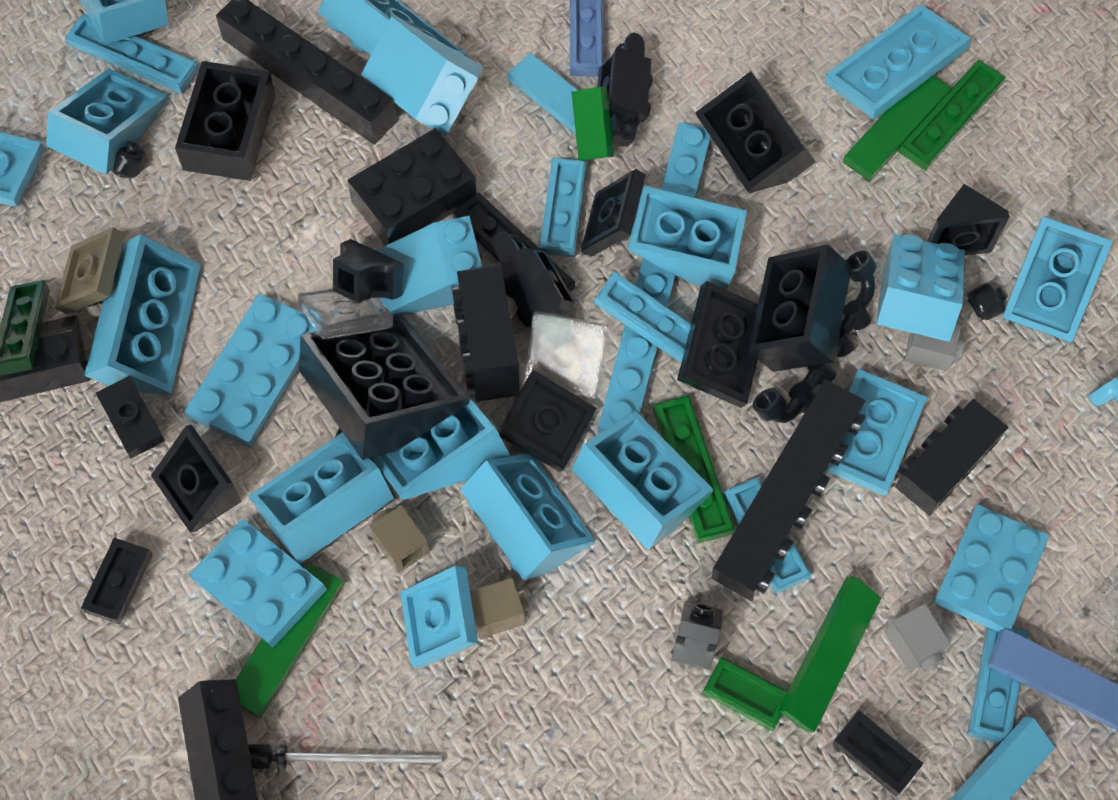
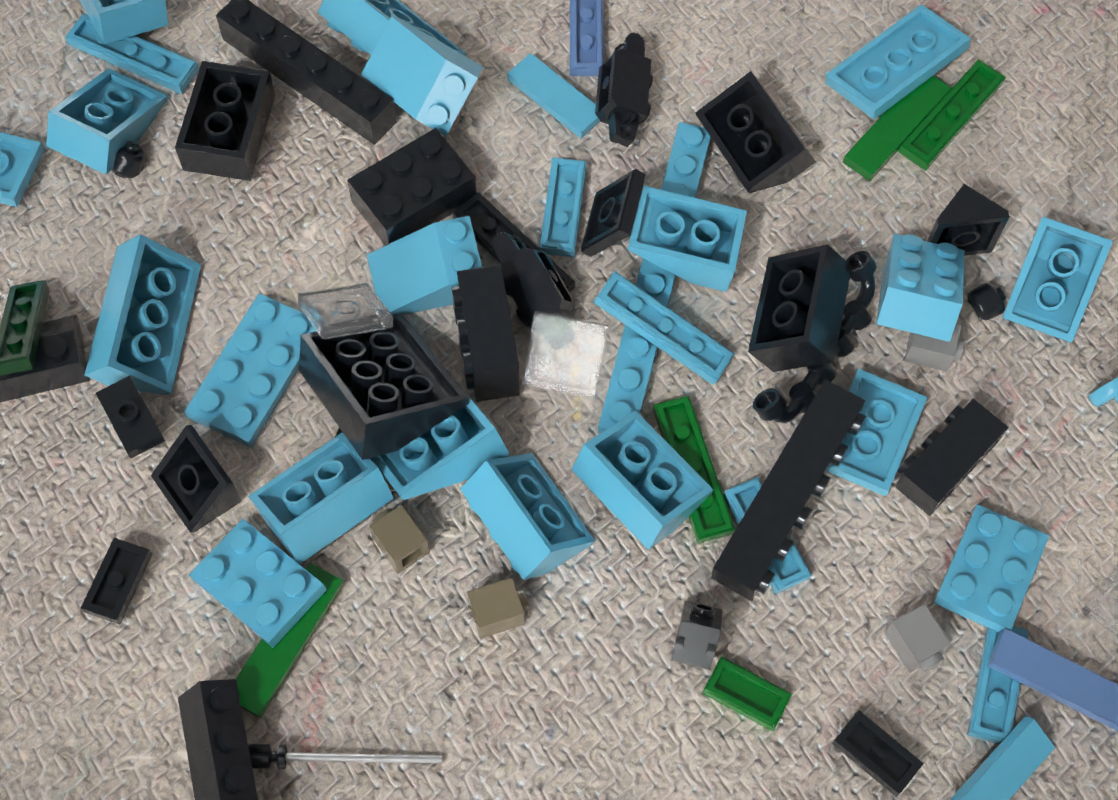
(90, 271): dark tan plate -> none
(366, 273): black brick -> none
(439, 617): medium azure plate -> none
(546, 421): black tile -> none
(592, 124): green tile -> none
(718, 345): black tile -> none
(829, 654): green tile -> none

